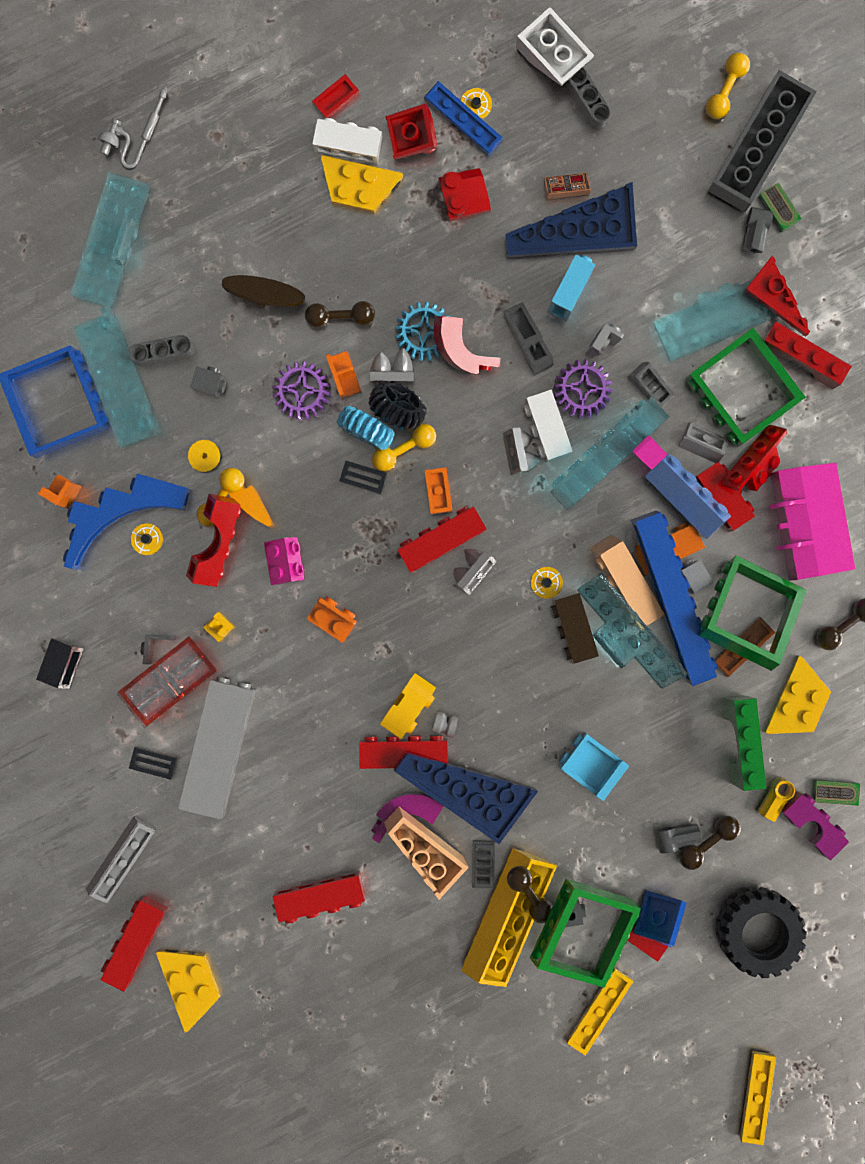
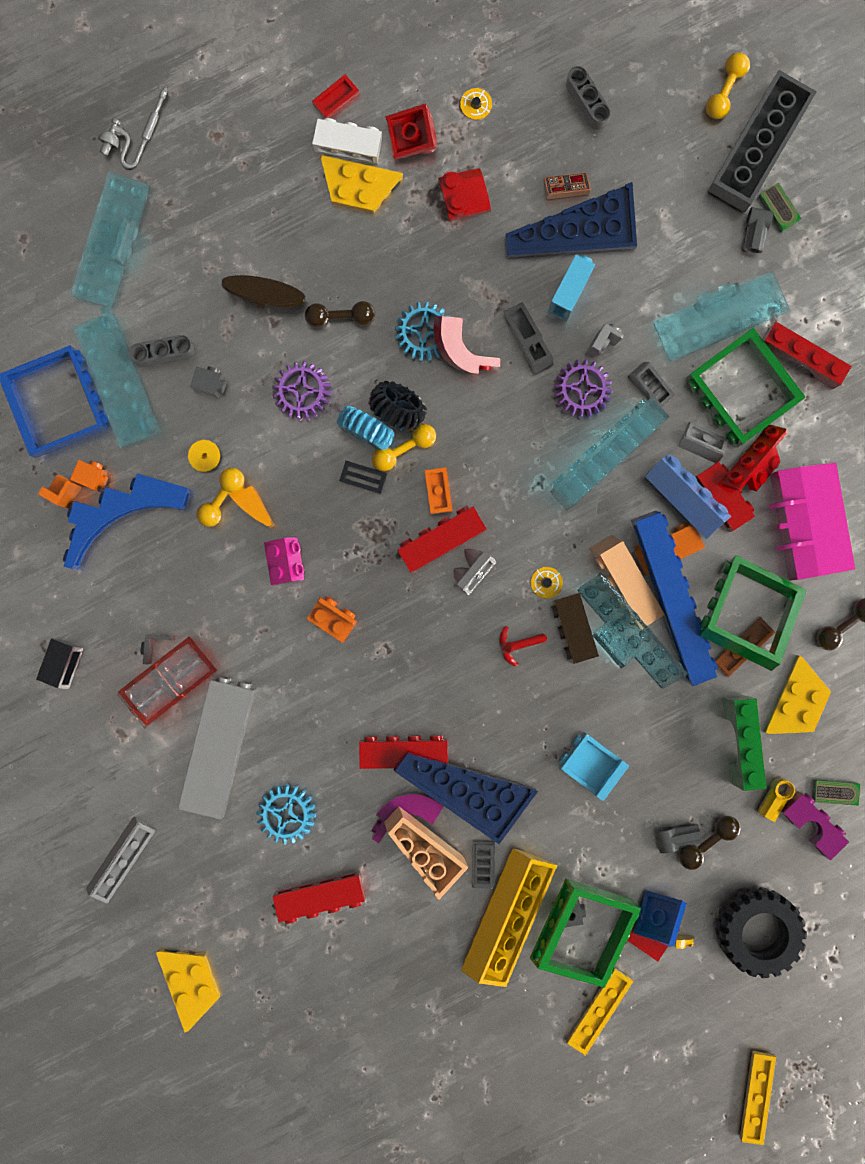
(90, 475): none -> orange brick
(134, 943): red brick -> none
(146, 539): yellow piece -> none
(171, 767): black tile -> none
(207, 566): red arch -> none
(218, 627): yellow tile -> none
(295, 817): none -> medium azure gear
(344, 375): orange panel -> none
(401, 370): light grey tile -> none
(408, 706): yellow brick -> none
(445, 724): light grey wheel -> none
(463, 118): blue tile -> none
(508, 647): none -> red piece
(518, 459): light grey tile -> none
(520, 880): dark brown piece -> none
(547, 426): white brick -> none
(553, 47): white slope -> none
(650, 452): dark pink slope -> none
(683, 941): none -> yellow tile
(696, 575): light grey brick -> none
(771, 291): red wing -> none

